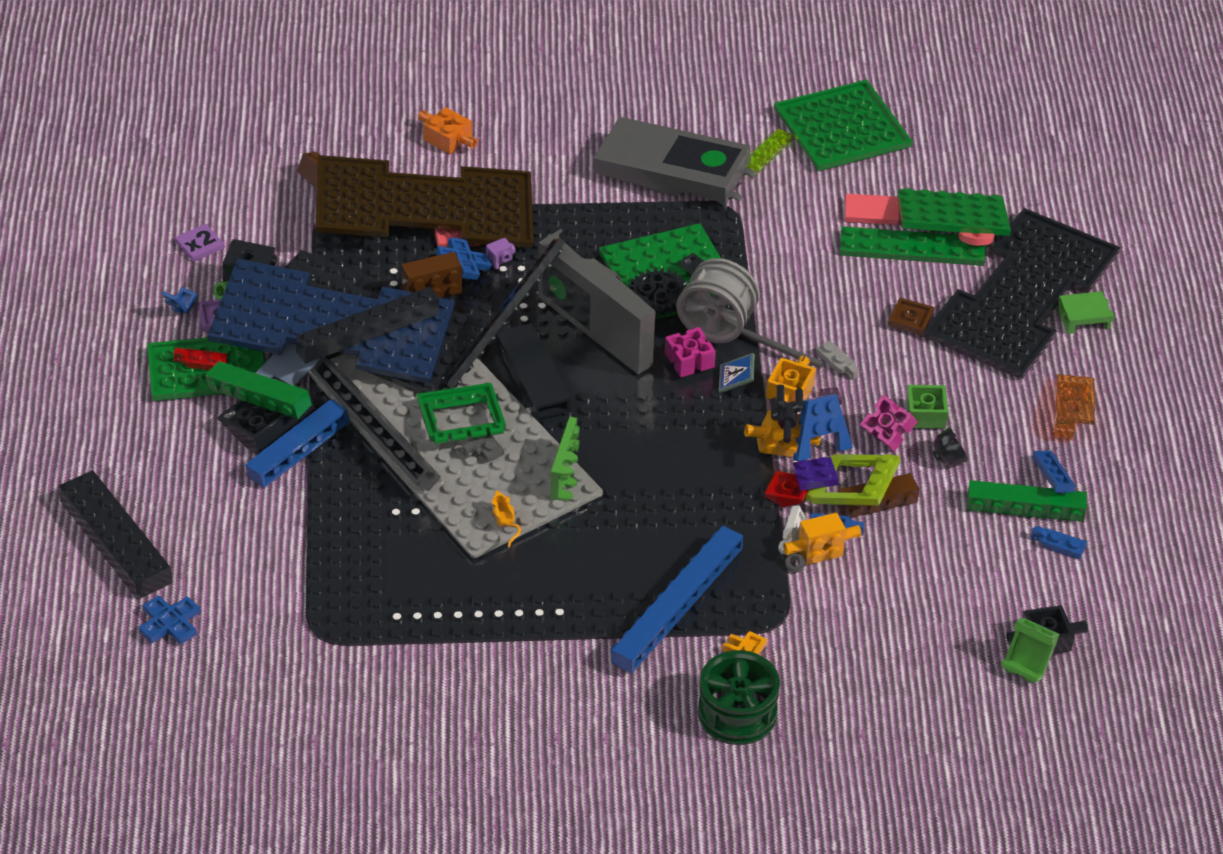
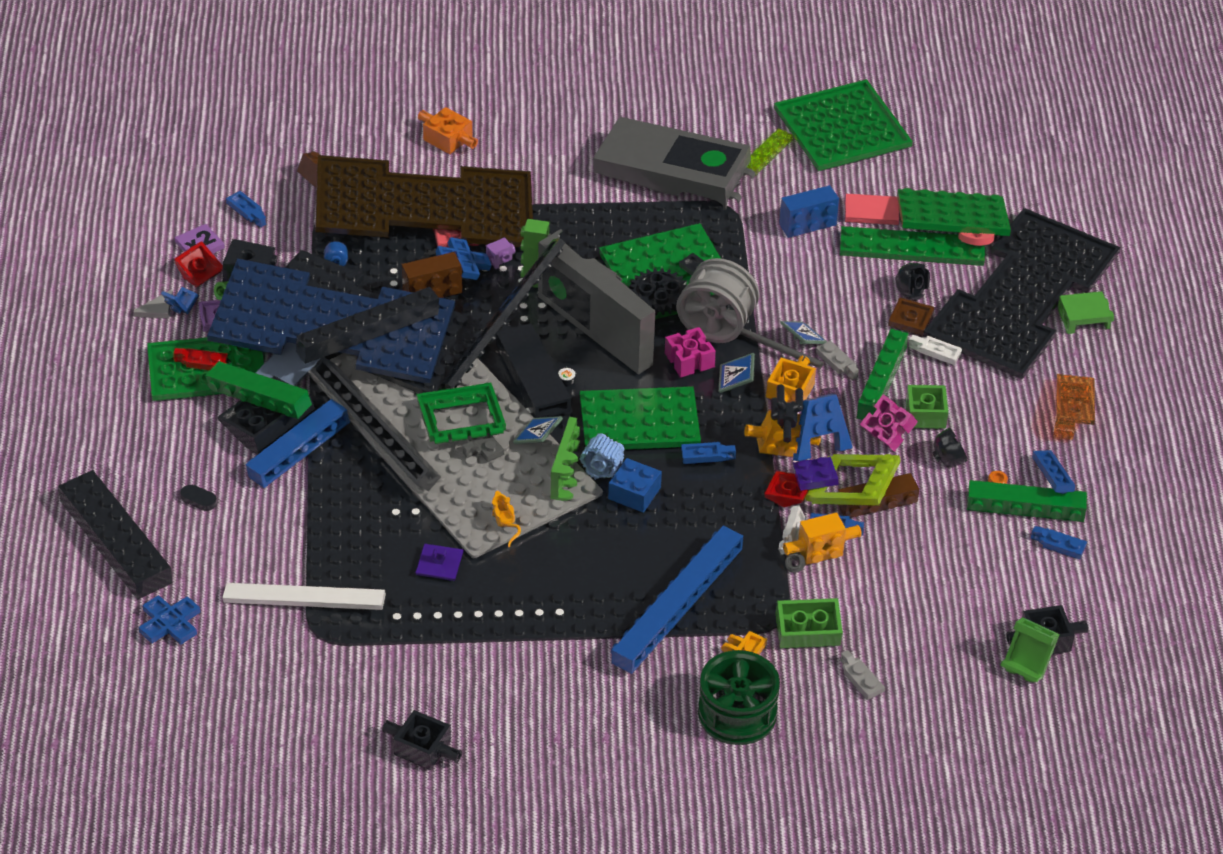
(155, 308): none -> light grey tile
(198, 264): none -> red slope
(198, 497): none -> black tile
(247, 208): none -> blue hinge
(304, 596): none -> white tile
(336, 253): none -> blue head
(422, 740): none -> black brick
(439, 562): none -> dark purple piece
(533, 233): none -> bright green brick
(537, 430): none -> piece
(567, 375): none -> tile
(602, 457): none -> light blue brick
(635, 485): none -> blue brick
(641, 416): none -> green plate
(707, 452): none -> blue hinge
(803, 332): none -> piece
(809, 211): none -> blue brick
(809, 623): none -> bright green brick
(861, 676): none -> light grey hinge
(883, 372): none -> green brick
(912, 280): none -> black cylinder
(935, 348): none -> white hinge
(997, 477): none -> orange tile

